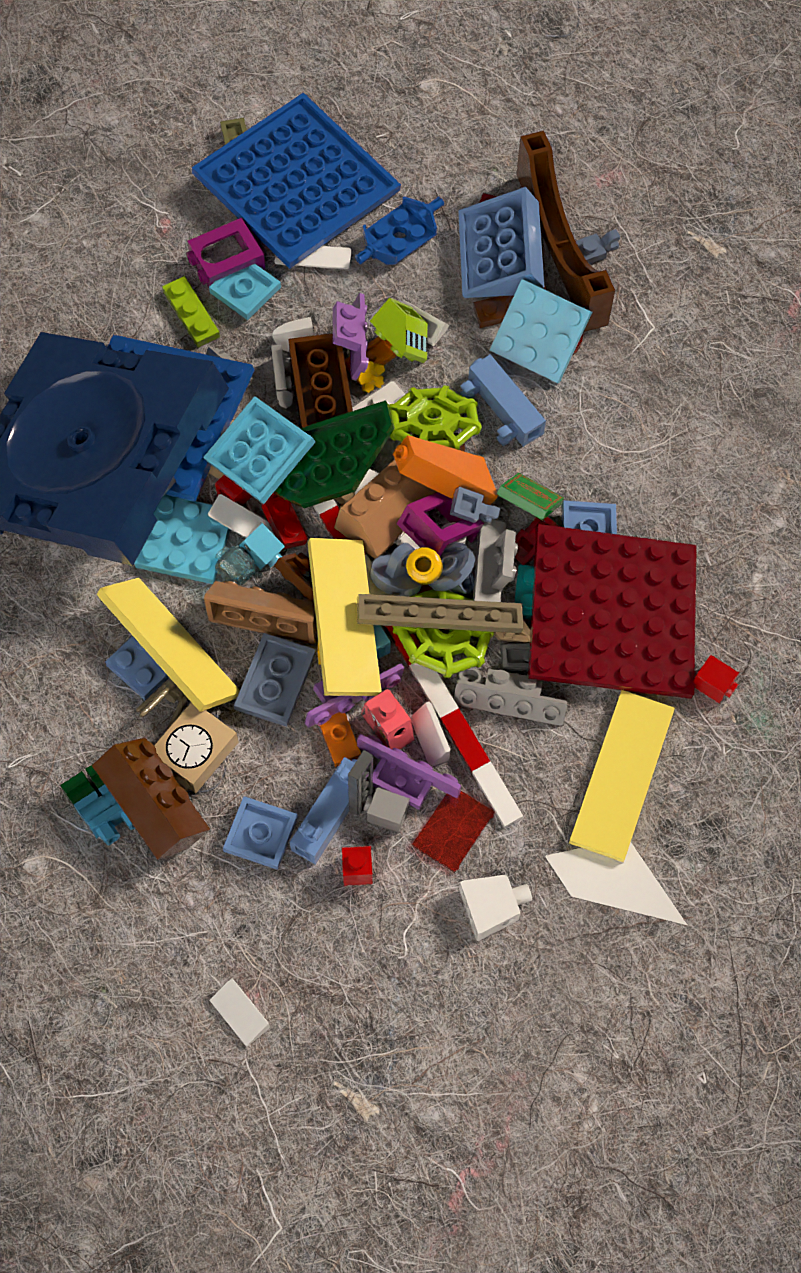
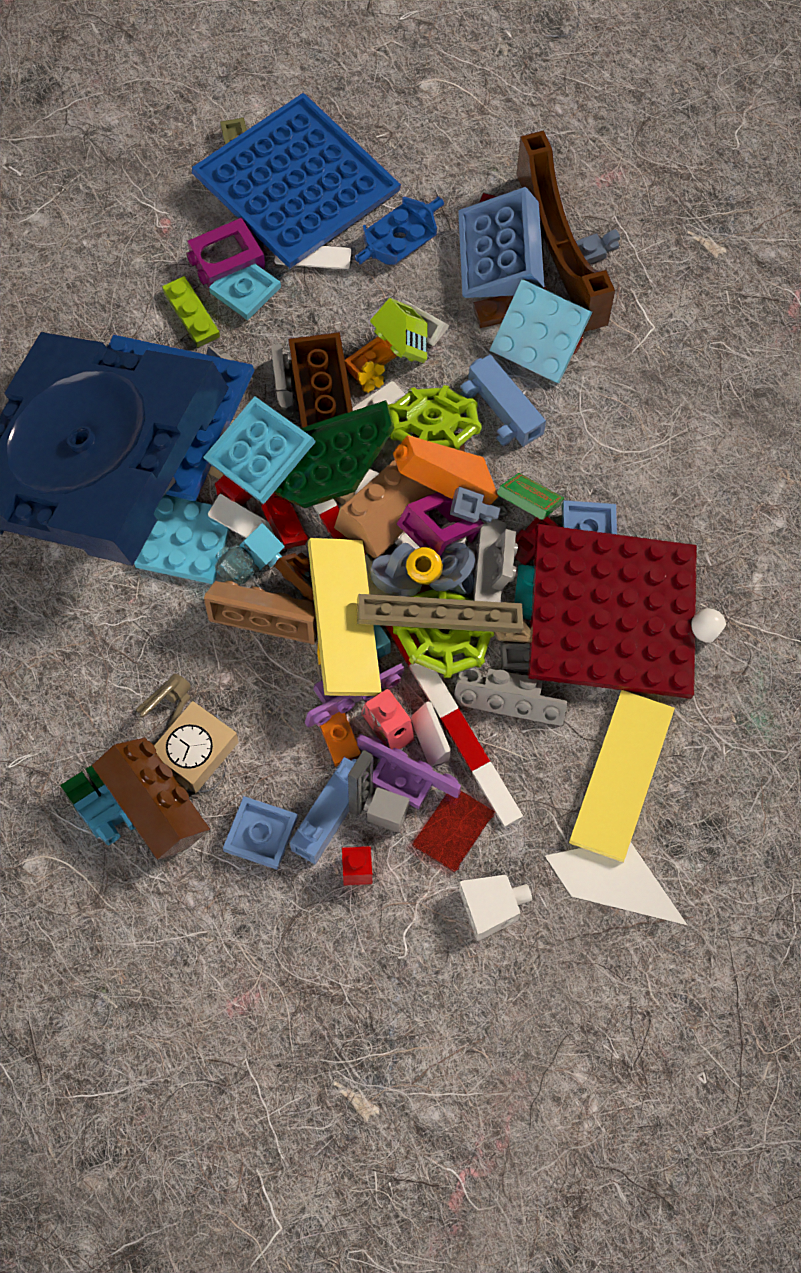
(137, 668): medium blue plate -> none
(169, 644): light yellow tile -> none
(239, 1012): white slope -> none
(275, 679): sand blue plate -> none
(292, 329): white brick -> none
(350, 331): medium lavender bracket -> none
(707, 624): none -> white piece
(716, 679): red brick -> none

